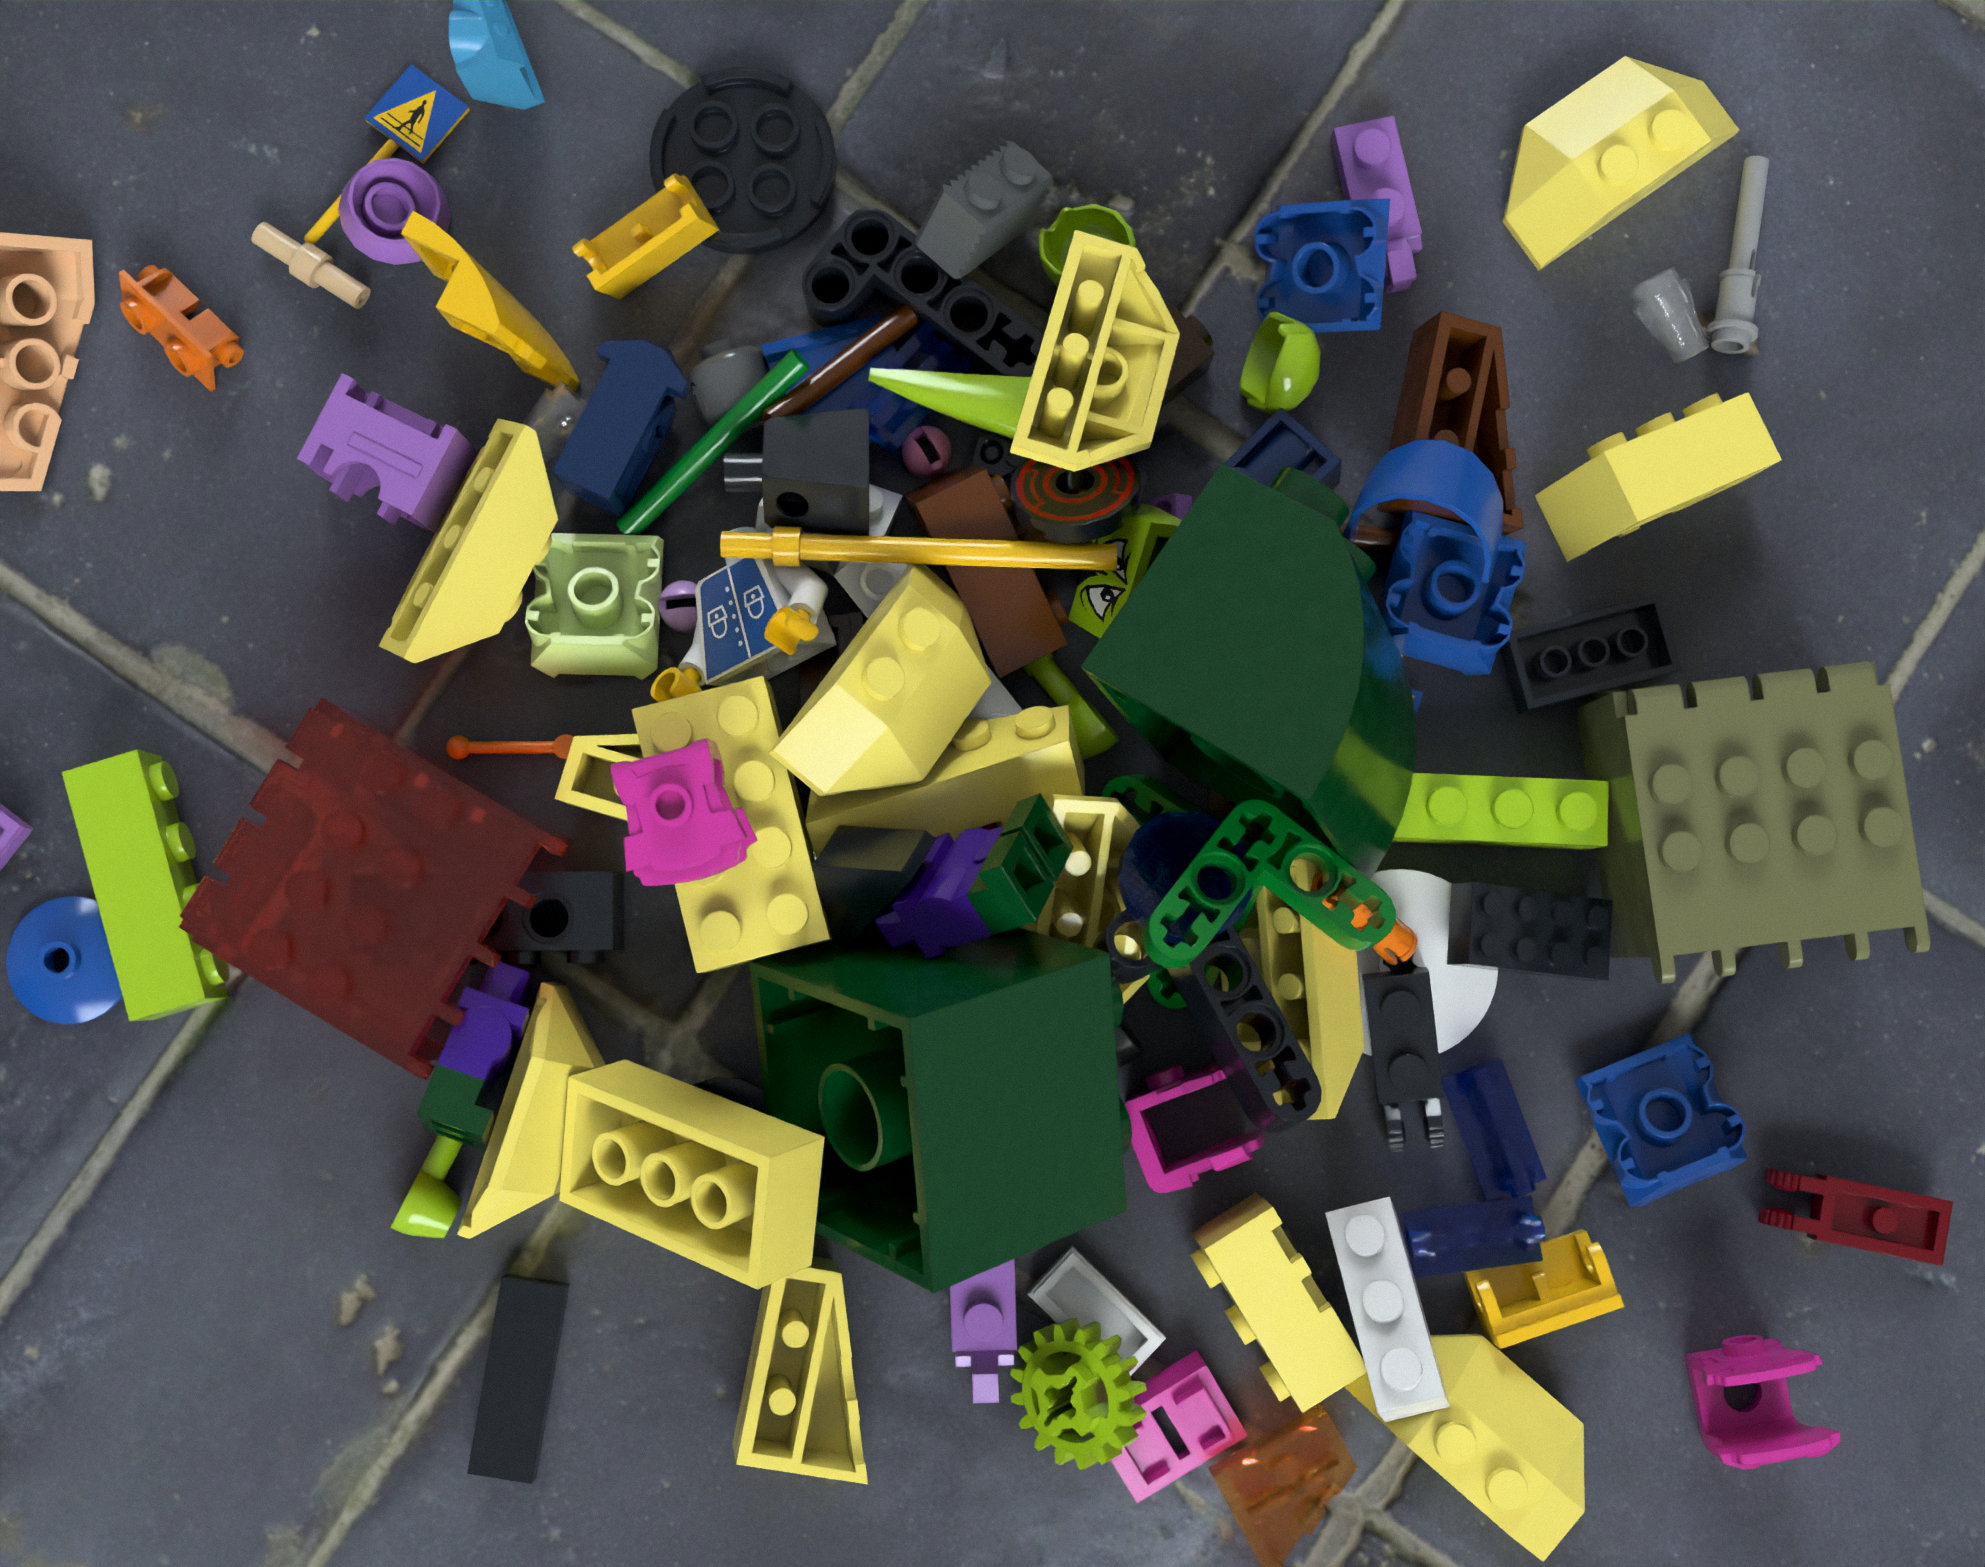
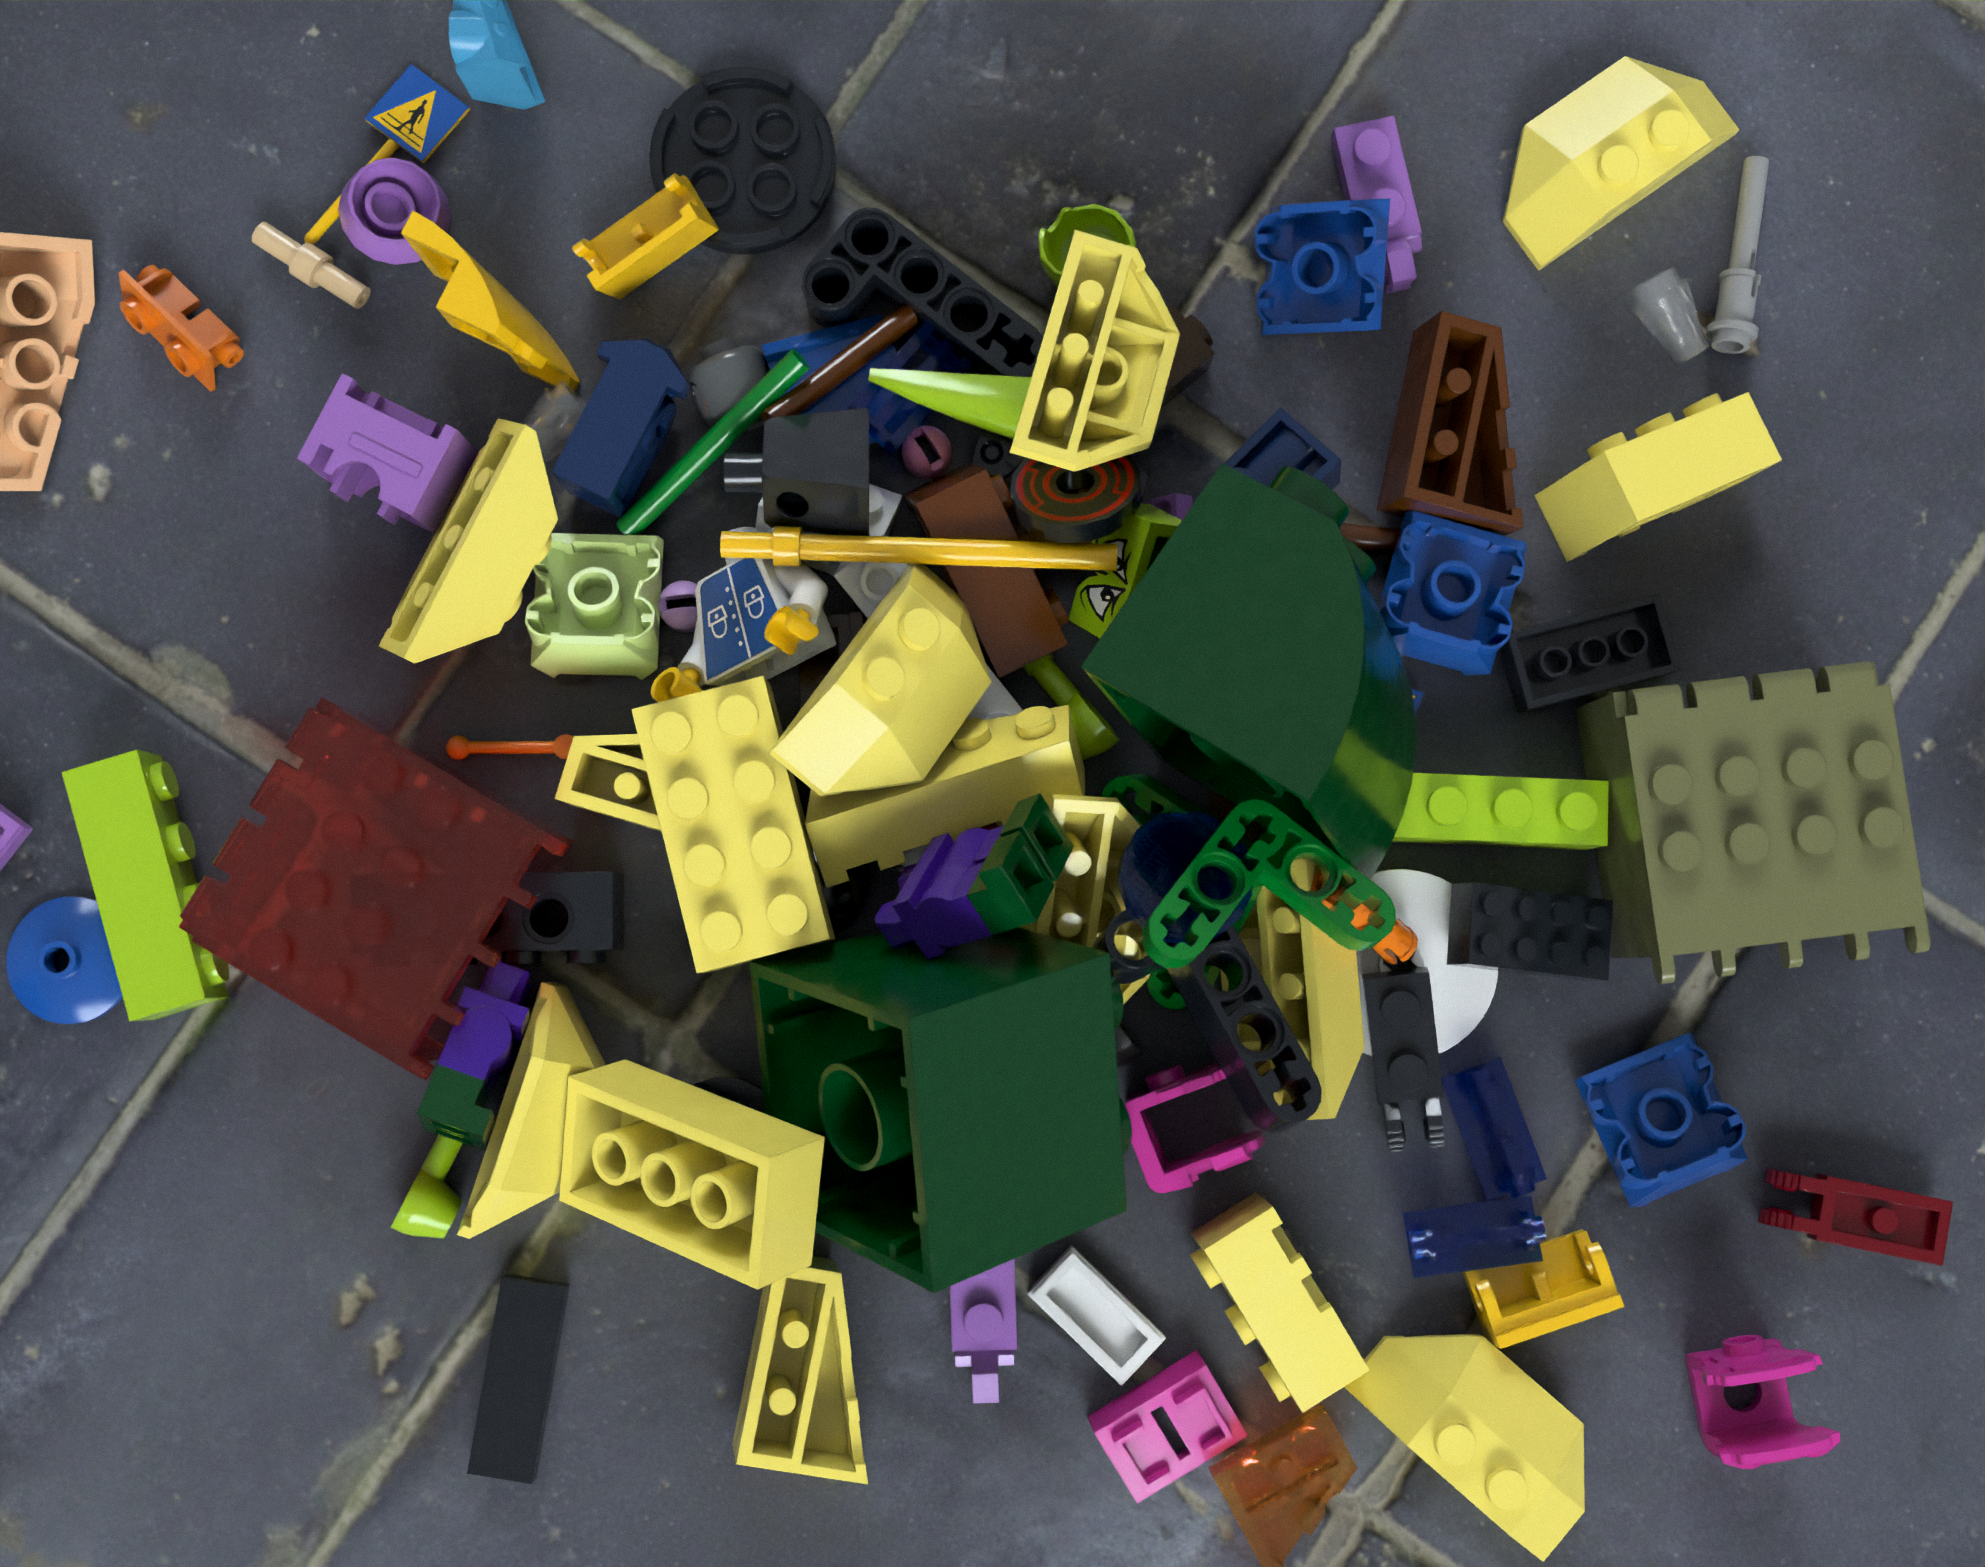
(680, 816): dark pink piece -> none
(864, 872): black slope -> none
(983, 209): dark grey brick -> none
(1078, 1394): lime gear -> none
(1280, 365): lime hair -> none
(1387, 1310): white brick -> none
(1442, 476): blue piece -> none

